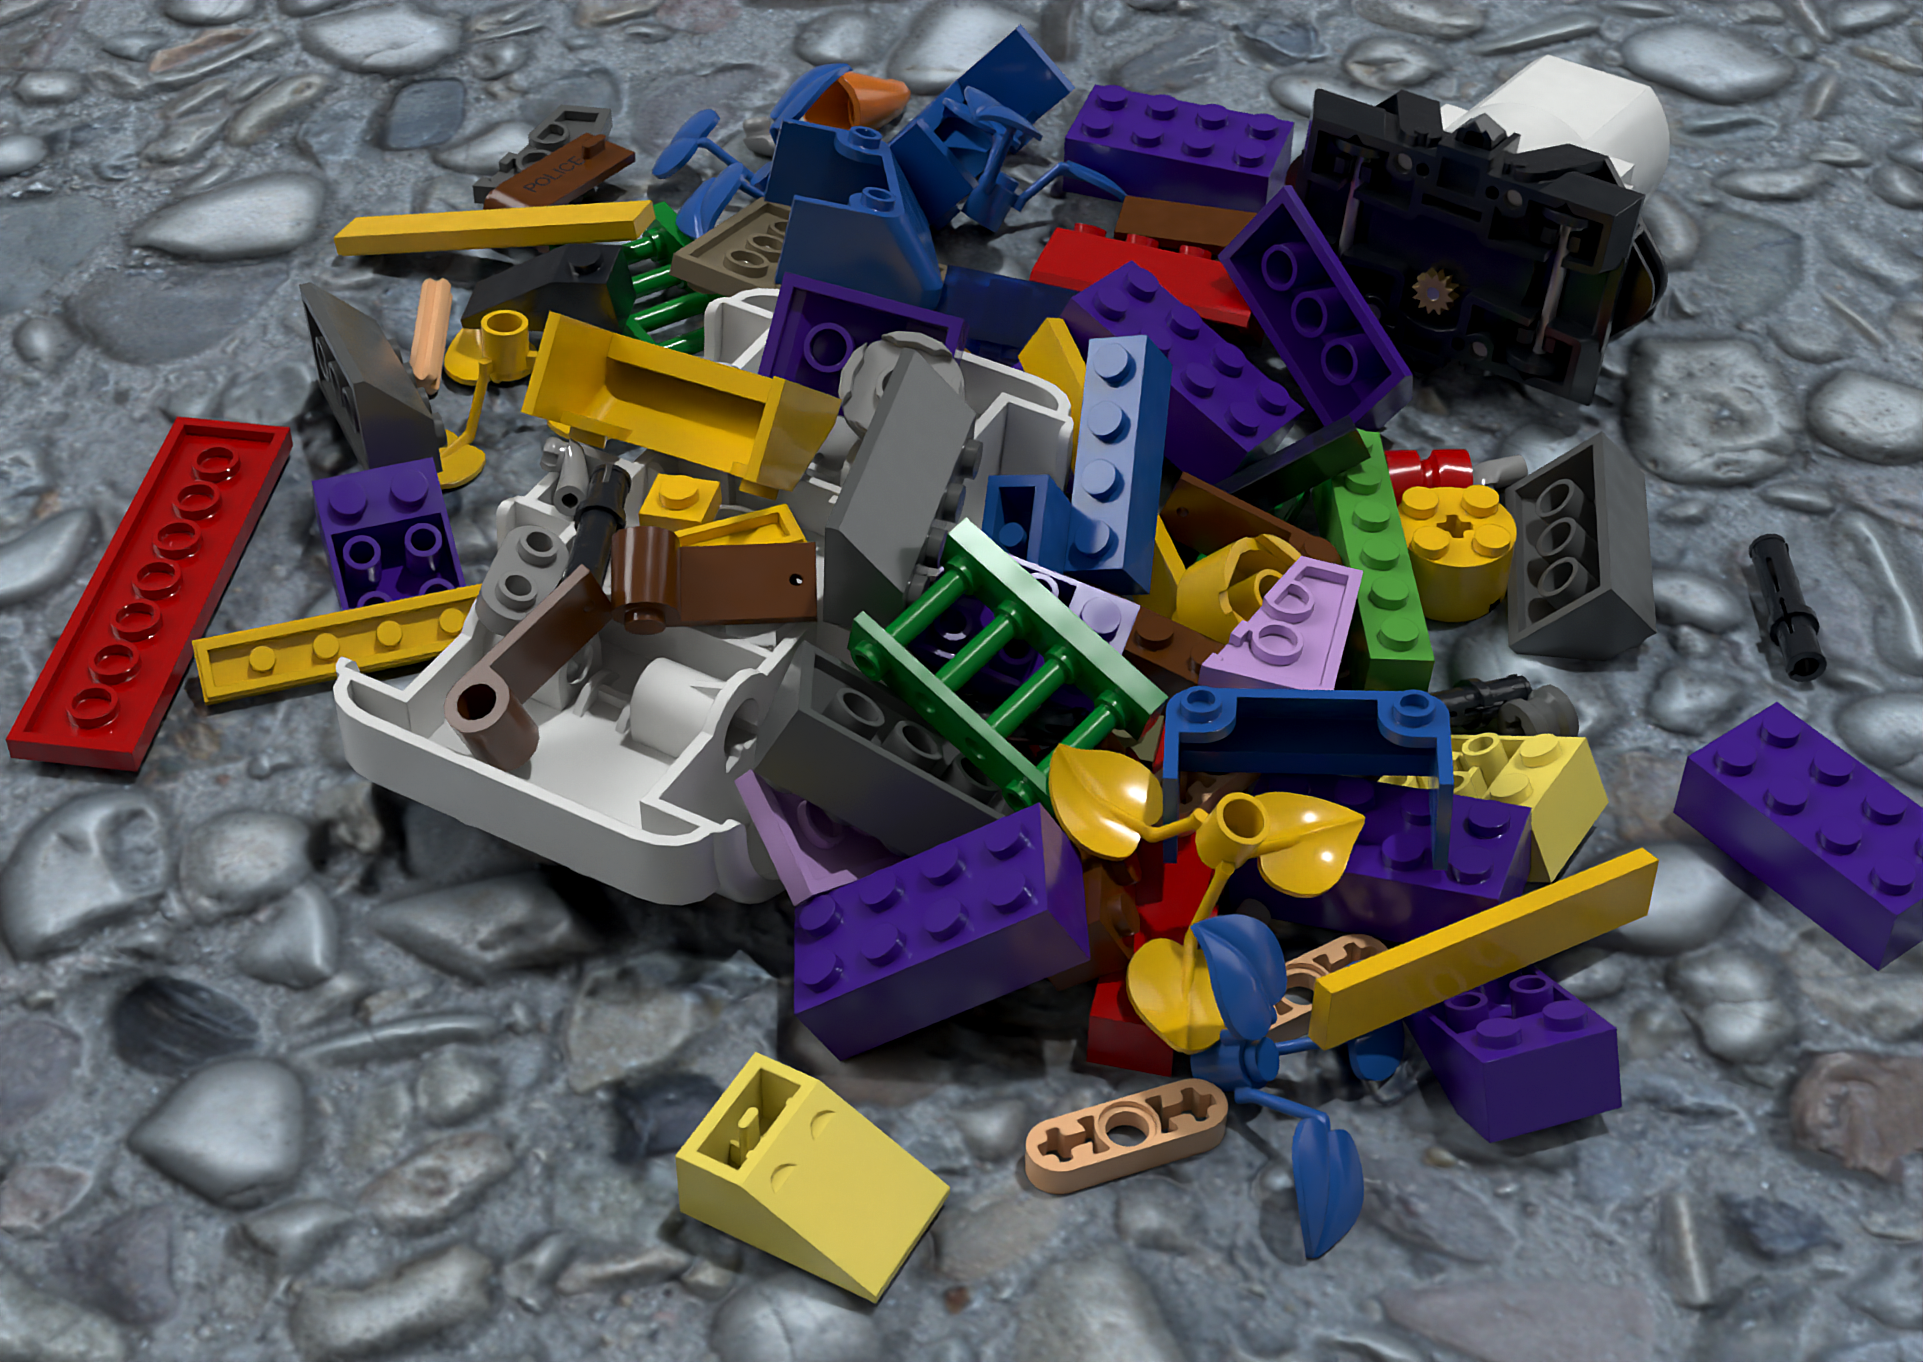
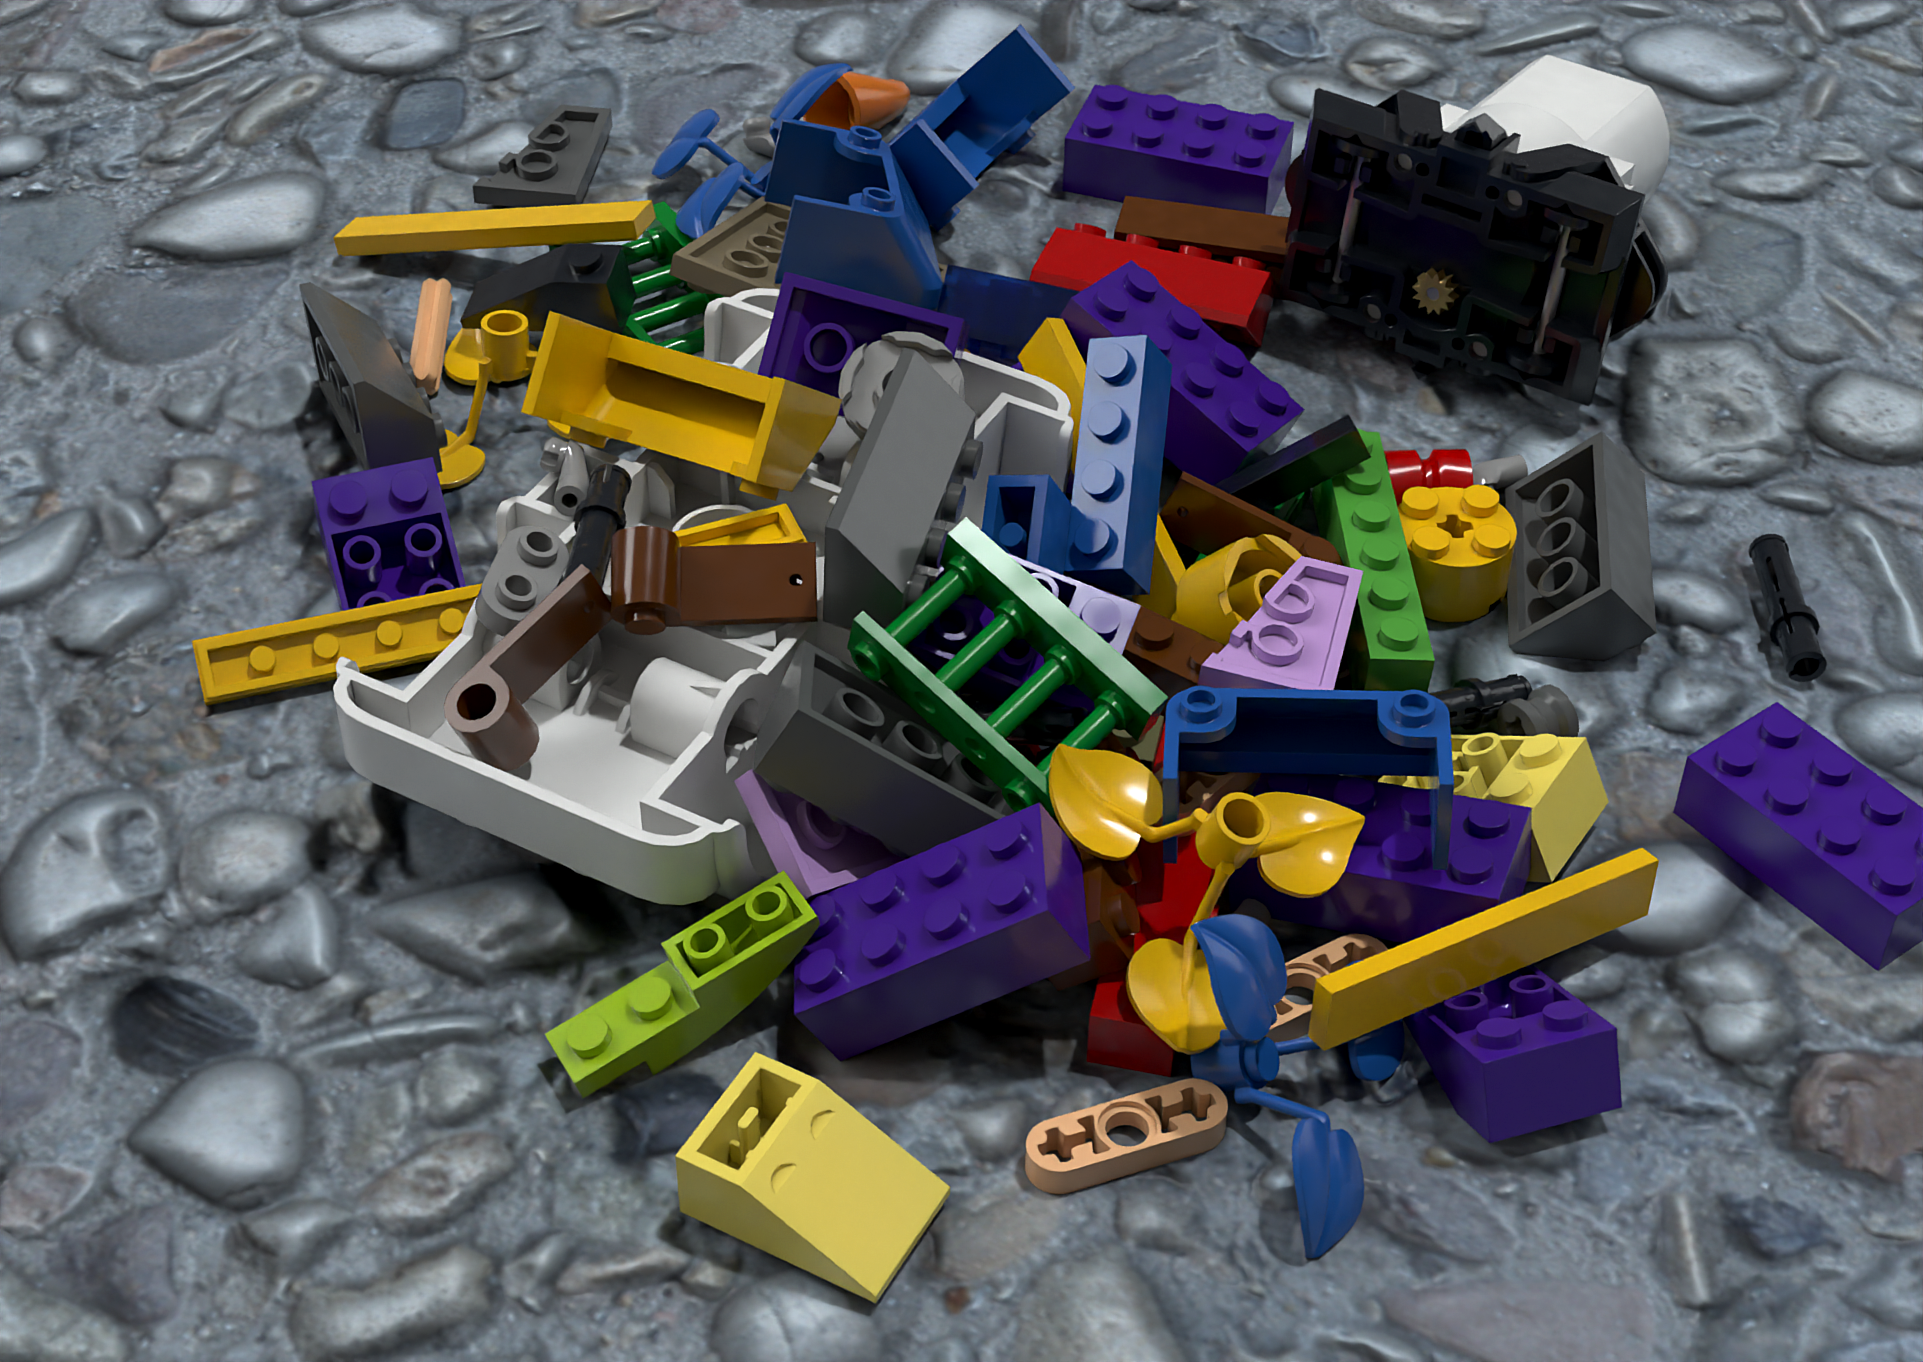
(151, 596): red plate -> none
(561, 176): reddish brown door -> none
(680, 502): yellow plate -> none
(705, 983): none -> lime slope
(996, 190): blue plant -> none
(1317, 316): dark purple slope -> none

